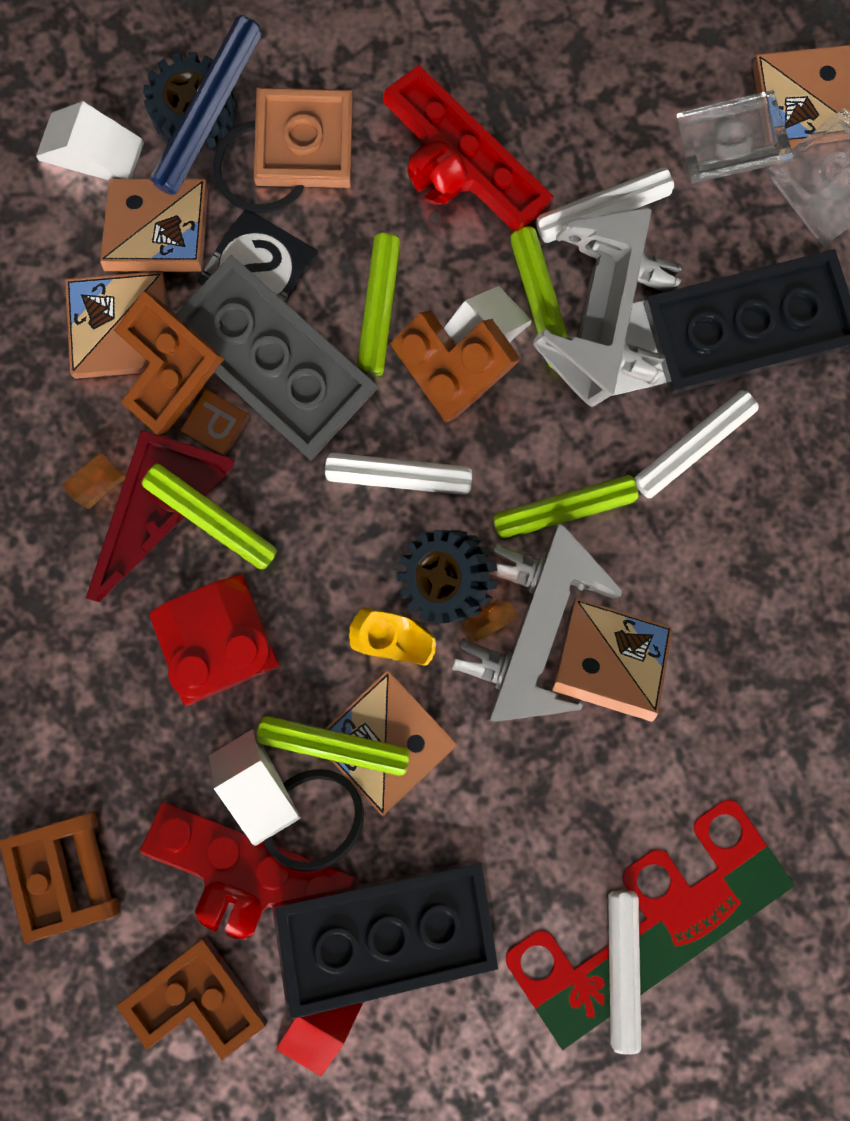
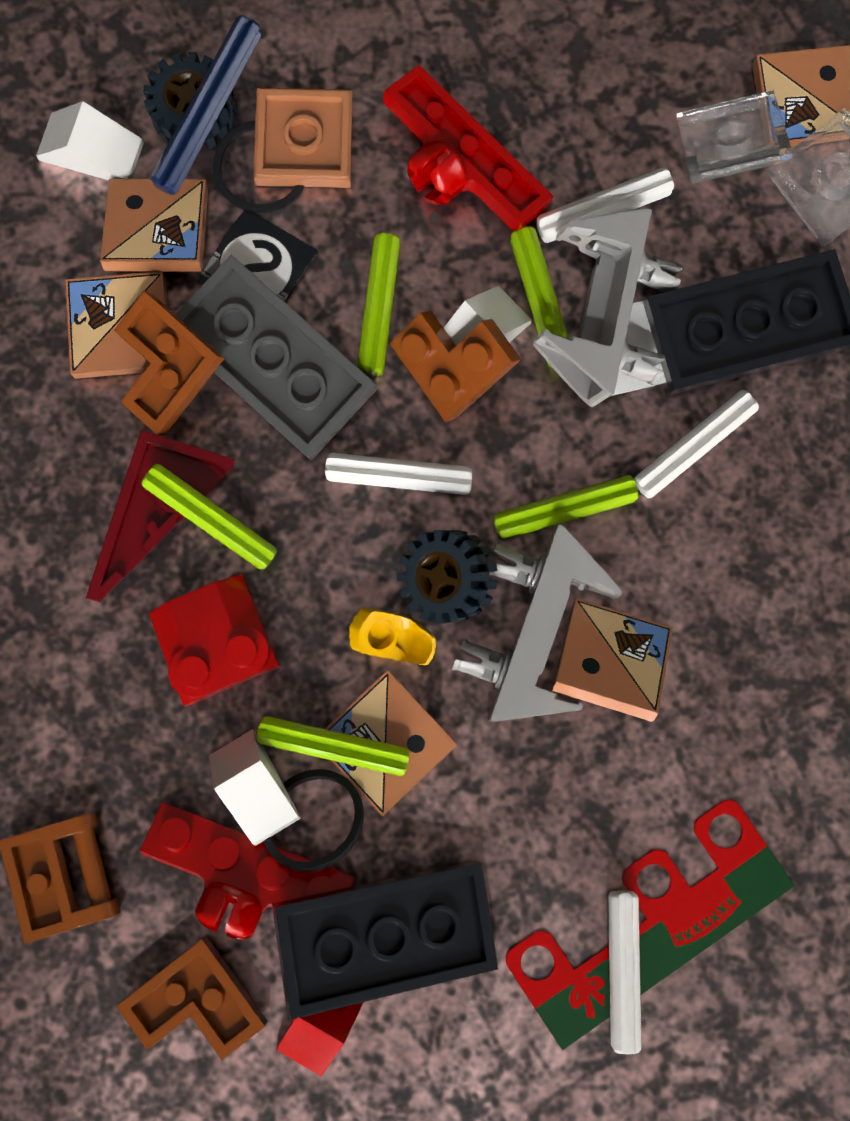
(93, 481): clear orange tile -> none
(215, 423): reddish brown tile -> none
(492, 618): clear orange tile -> none

